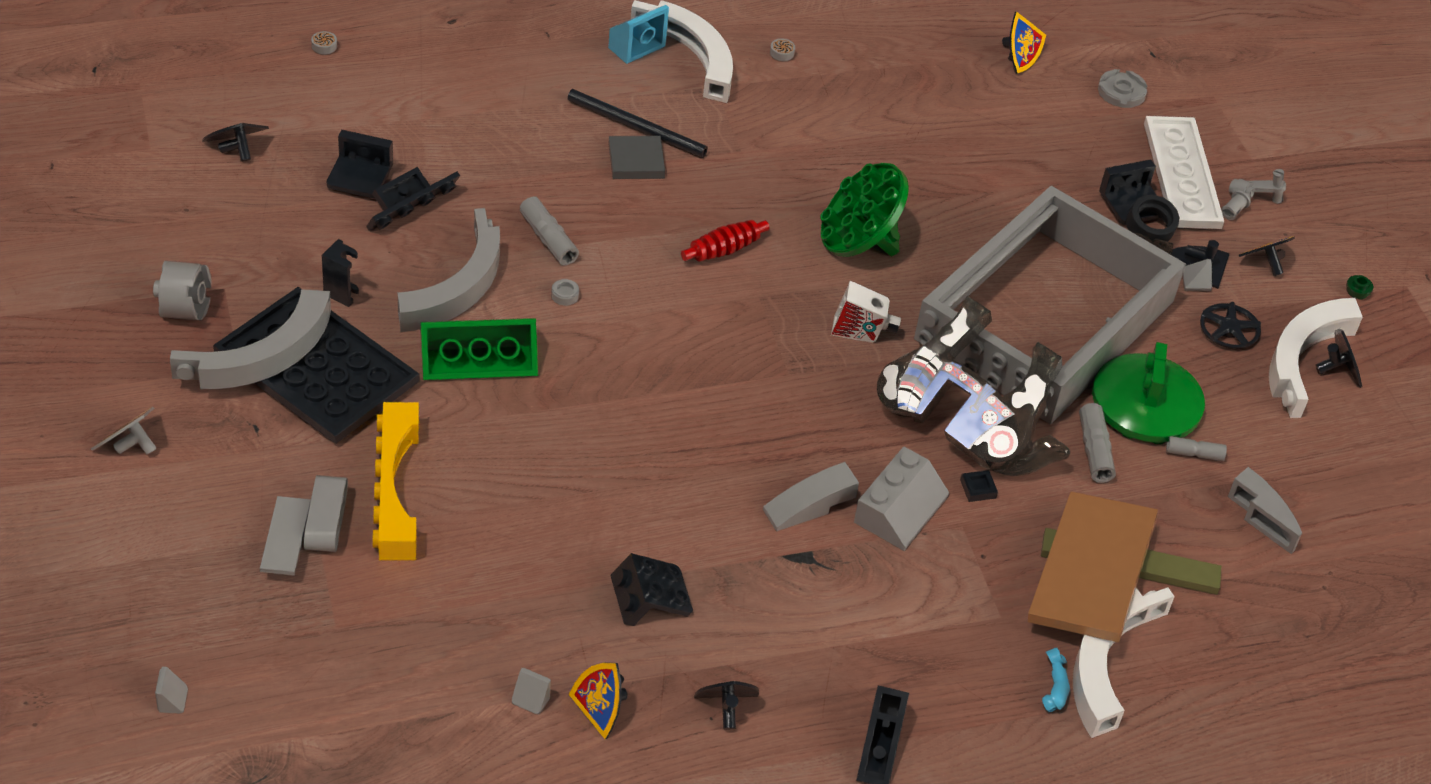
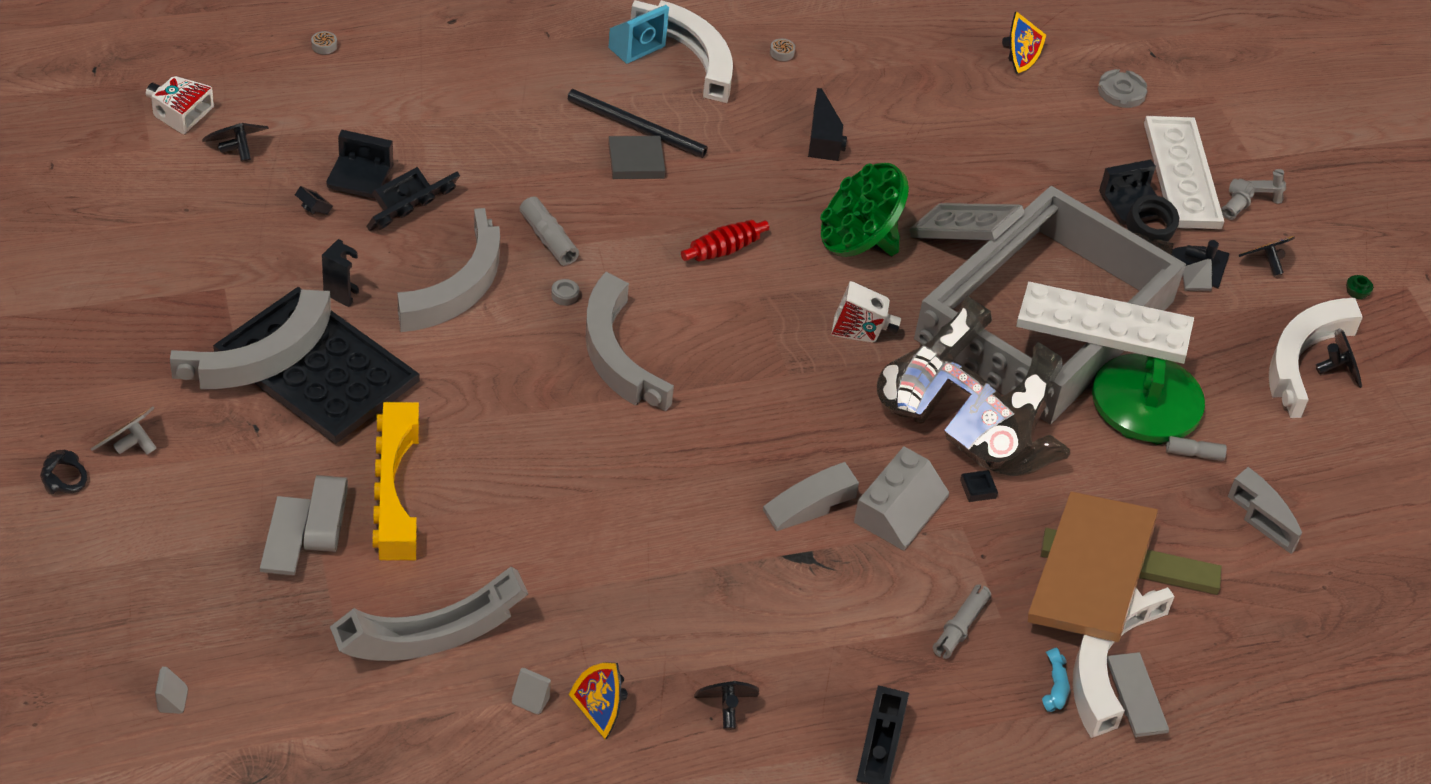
(52, 482): none -> black piece
(180, 102): none -> white torso
(183, 290): light grey brick -> none
(313, 201): none -> black plate
(432, 632): none -> light grey arch
(479, 348): green slope -> none
(606, 354): none -> light grey arch
(648, 584): black bracket -> none
(826, 130): none -> black slope
(956, 629): none -> light grey pin
(967, 221): none -> light grey tile
(1097, 443): light grey axle -> none
(1105, 322): none -> white plate
(1137, 694): none -> light grey piece
(1230, 325): black wheel -> none

